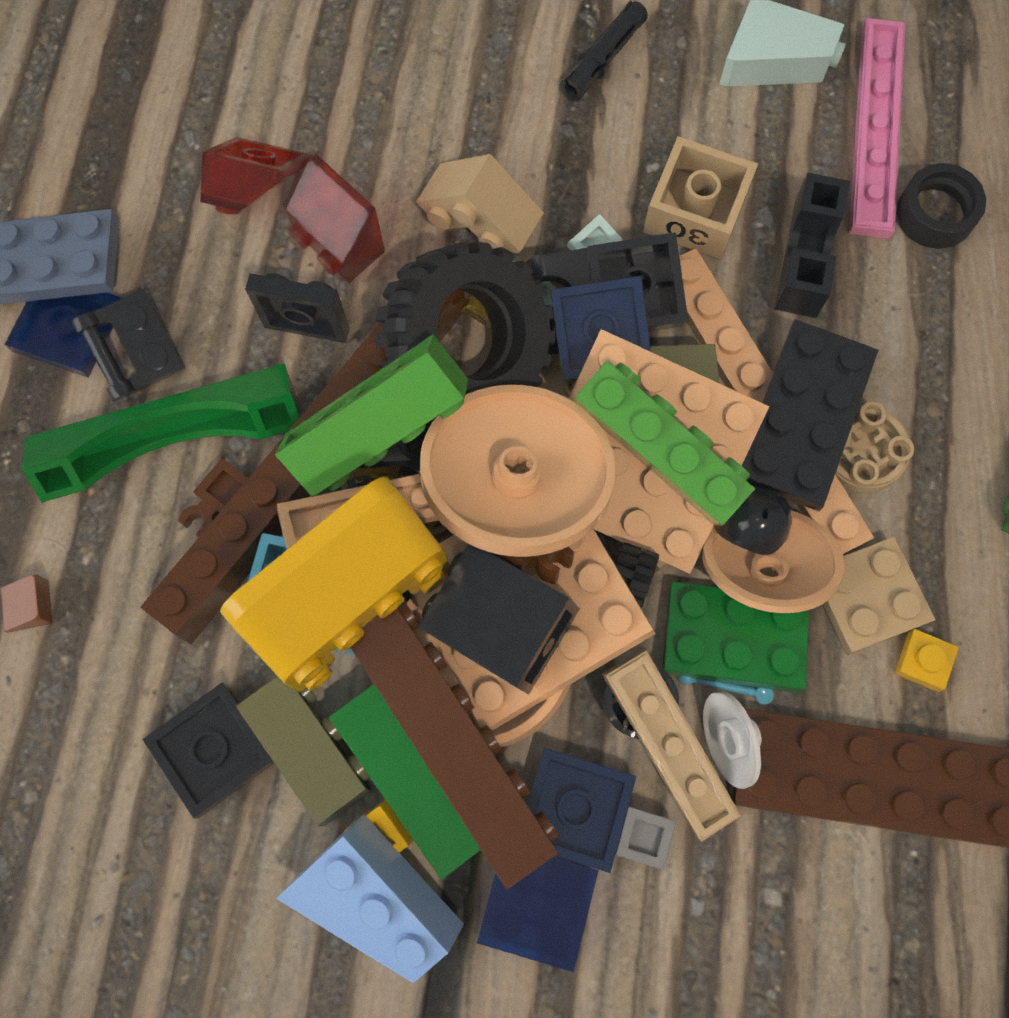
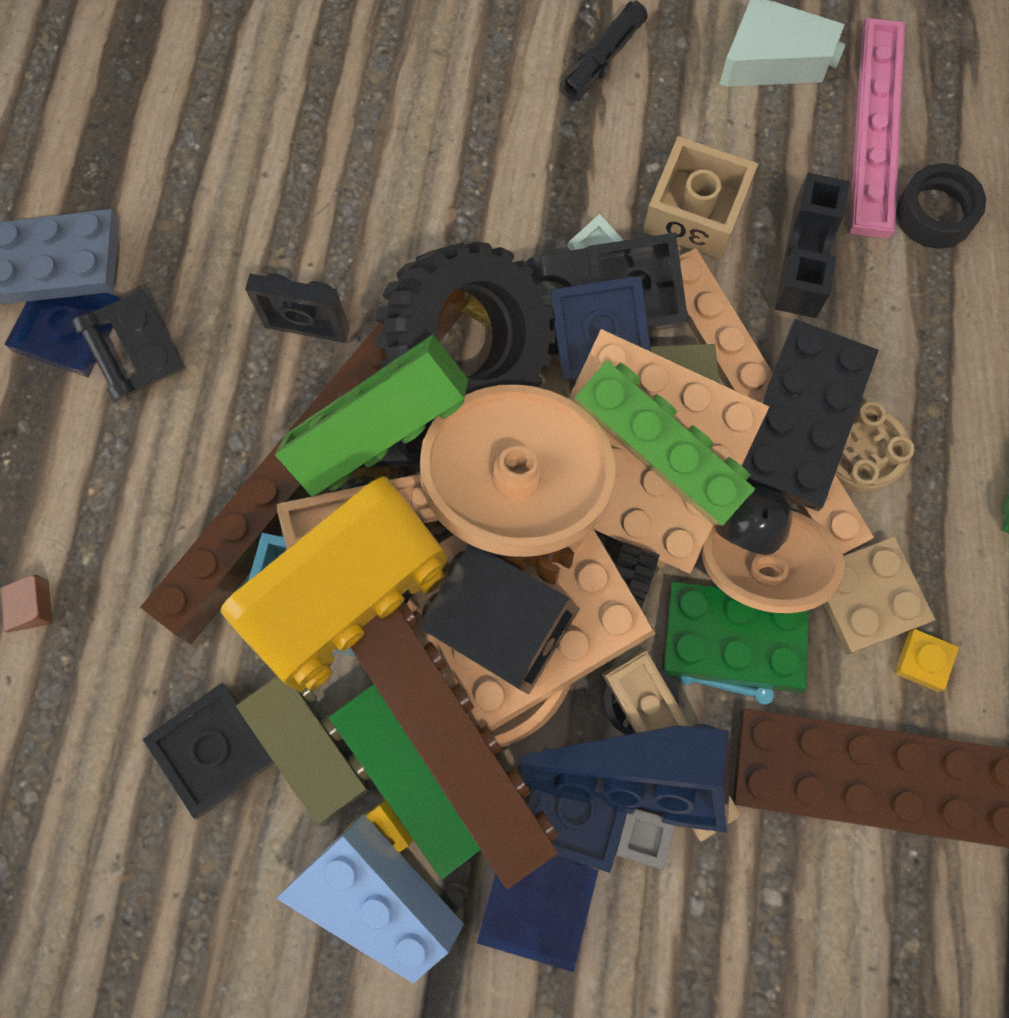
(85, 451): green arch -> none
(215, 493): reddish brown plate -> none
(245, 171): clear red slope -> none
(334, 221): clear red slope -> none
(484, 199): tan brick -> none
(661, 770): none -> dark blue wedge
(732, 739): white dish -> none

